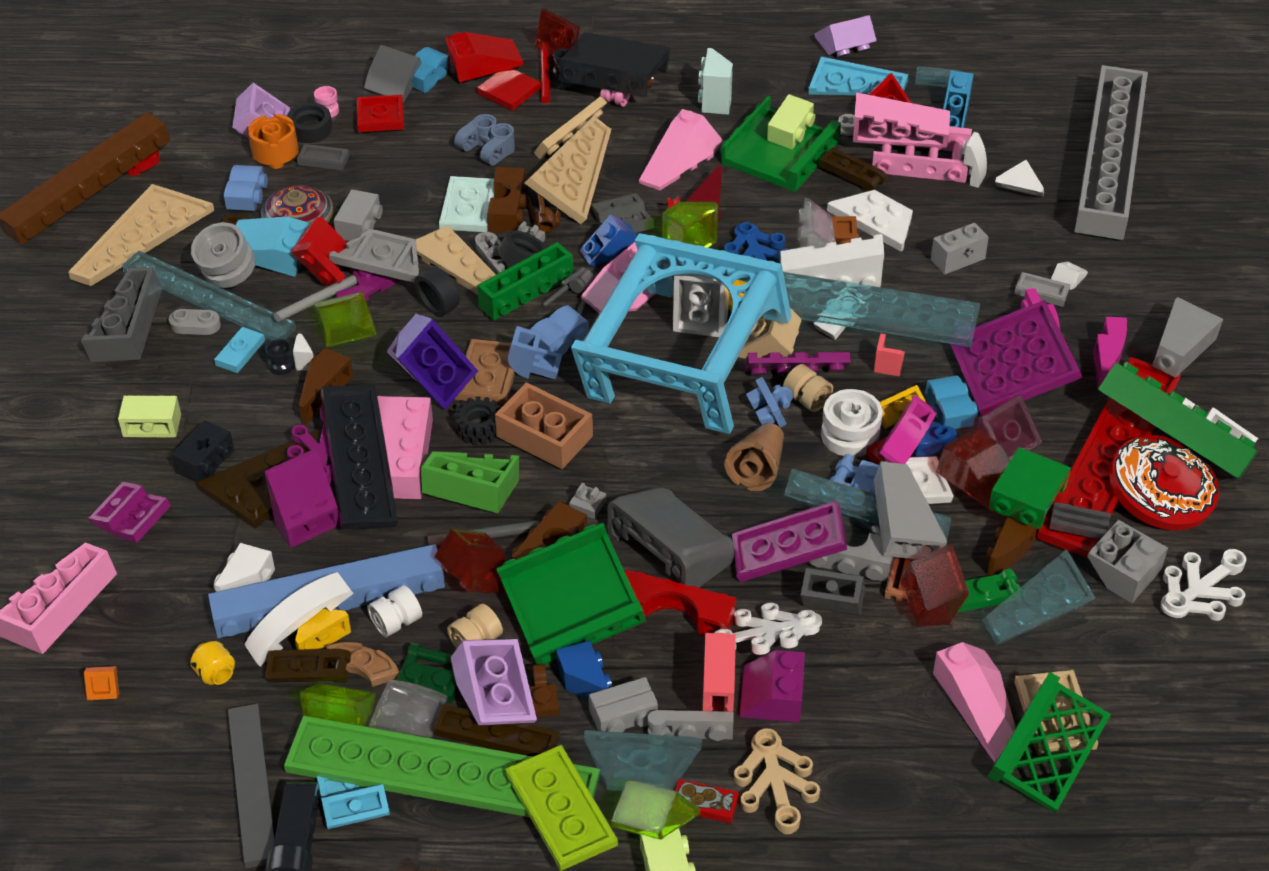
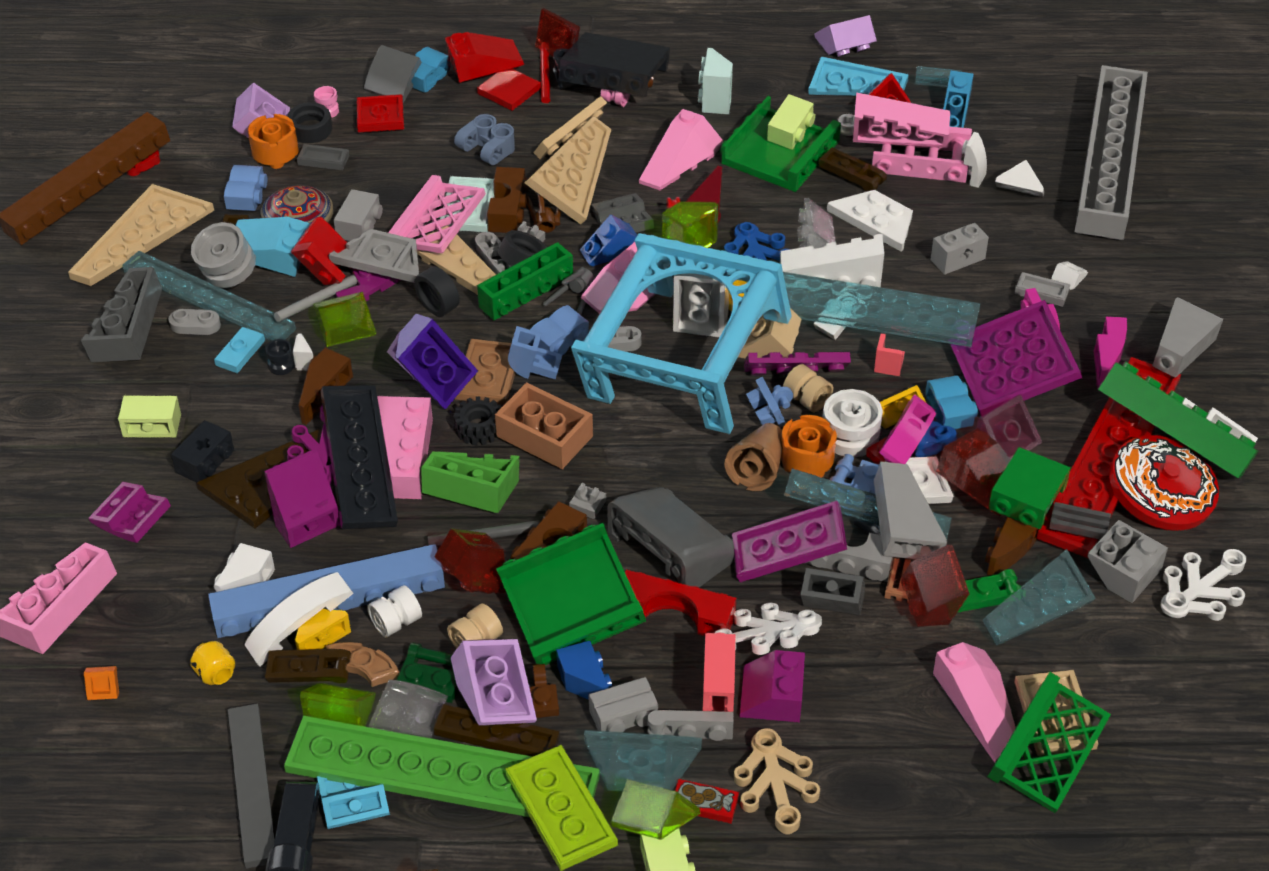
(422, 211): none -> bright pink fence
(621, 342): none -> light grey beam
(808, 445): none -> orange brick
(844, 229): dark orange bracket -> none

